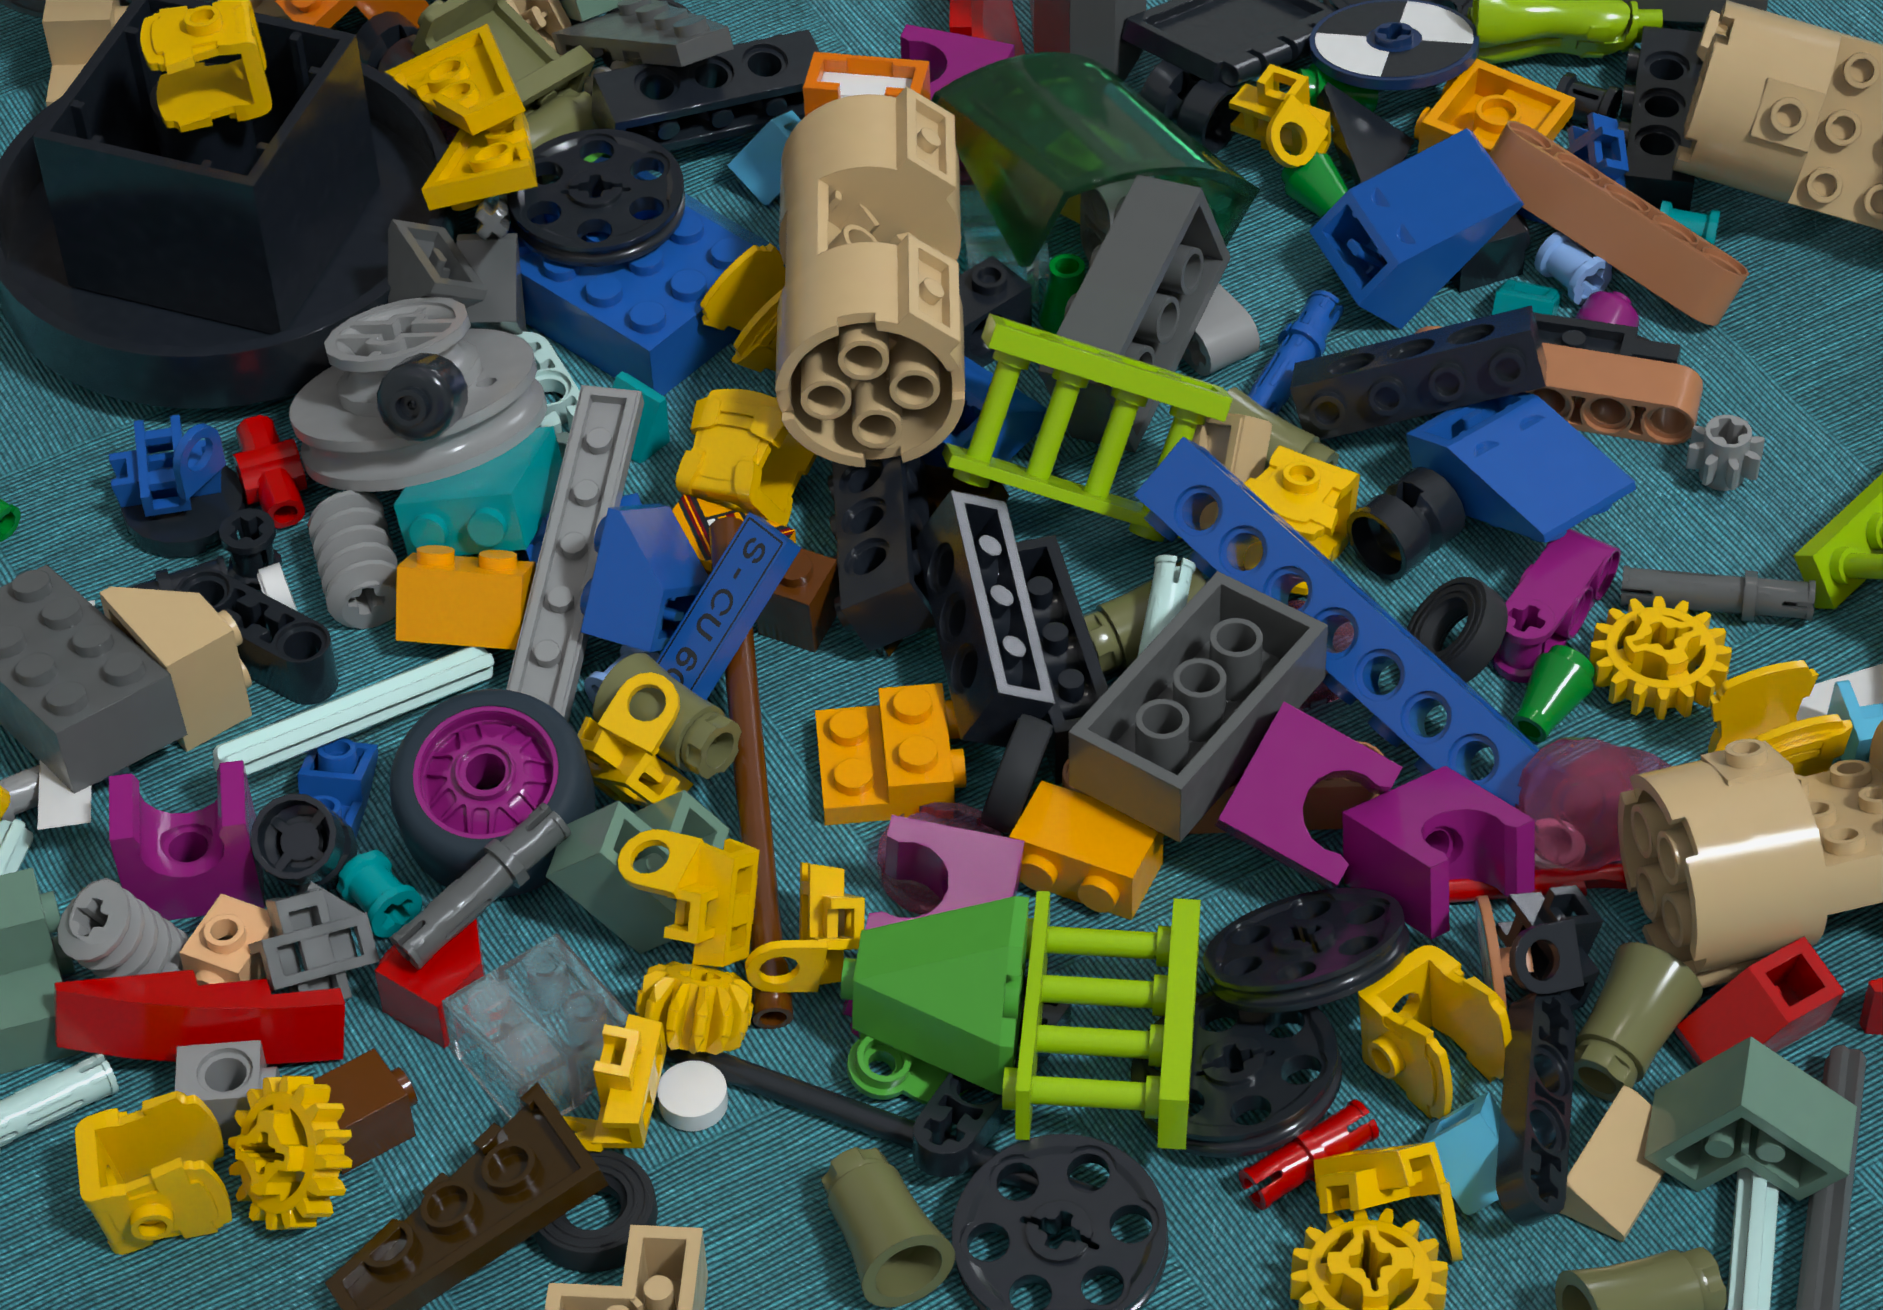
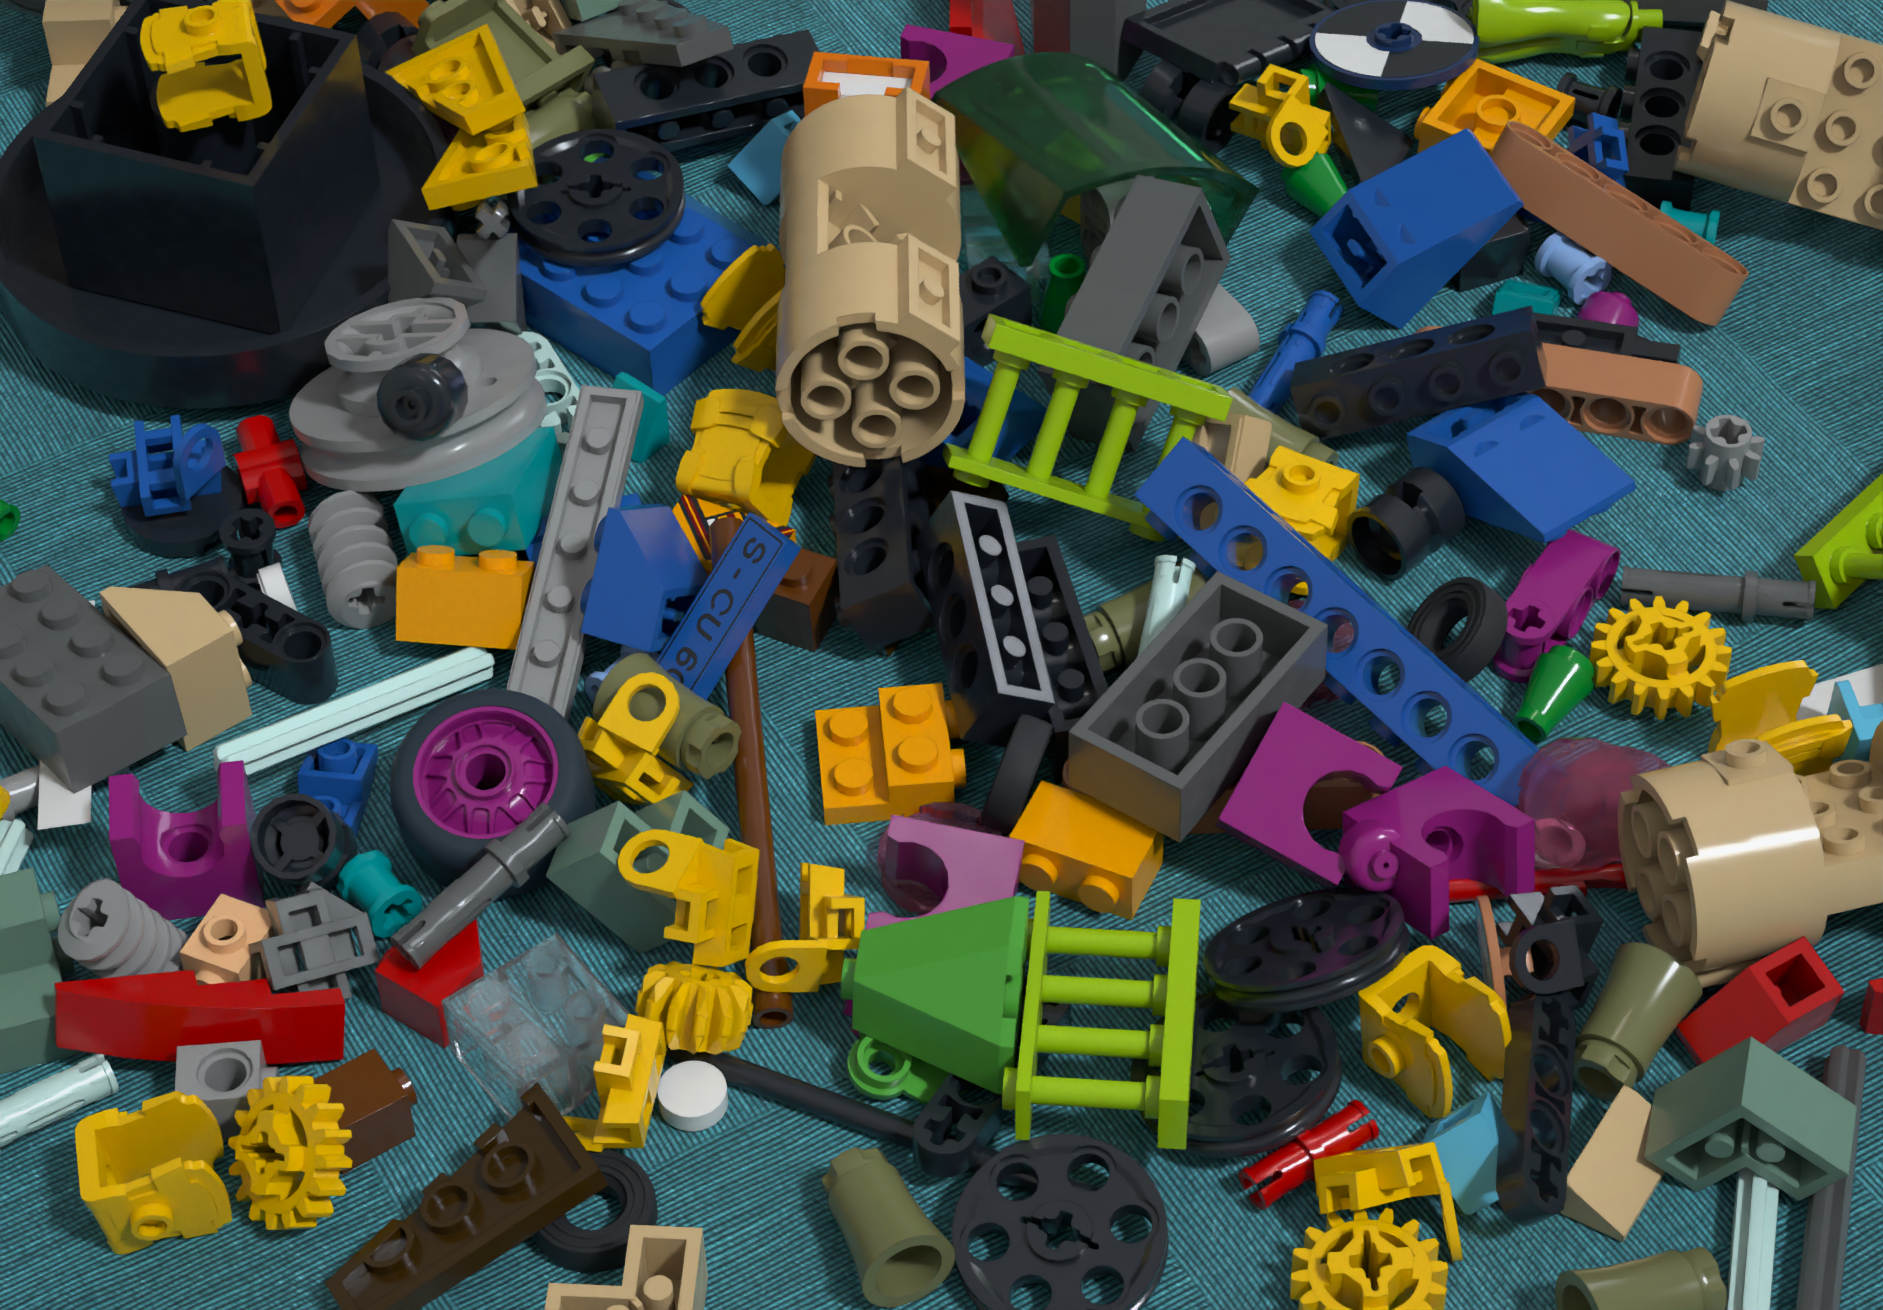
(1369, 856): none -> magenta piece

